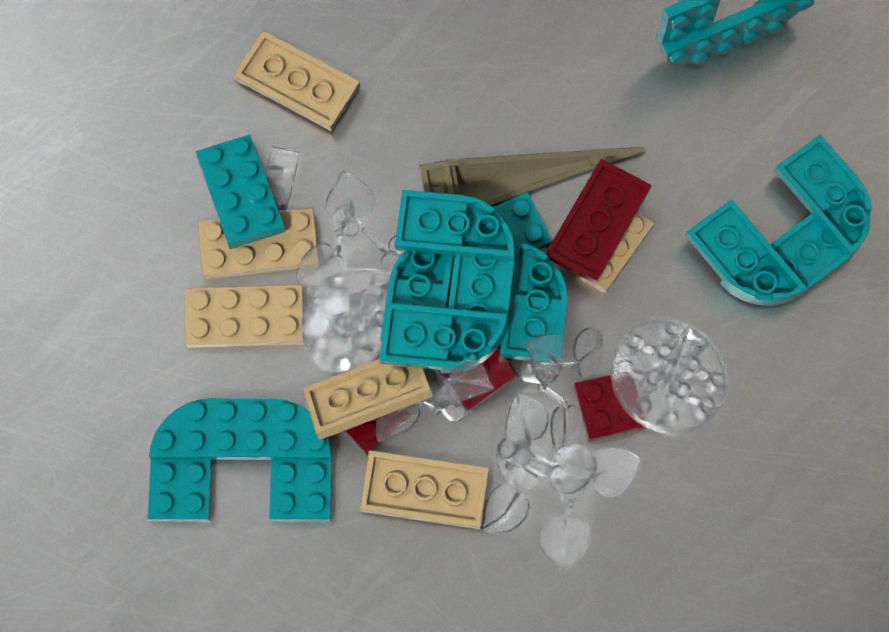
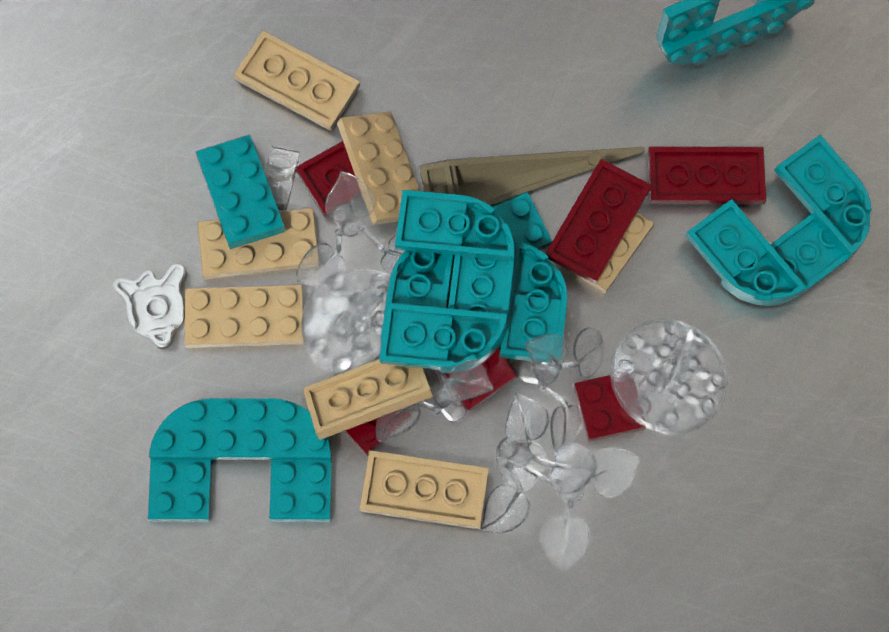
(155, 305): none -> white tile
(322, 173): none -> dark red plate
(379, 161): none -> tan plate
(706, 175): none -> dark red plate

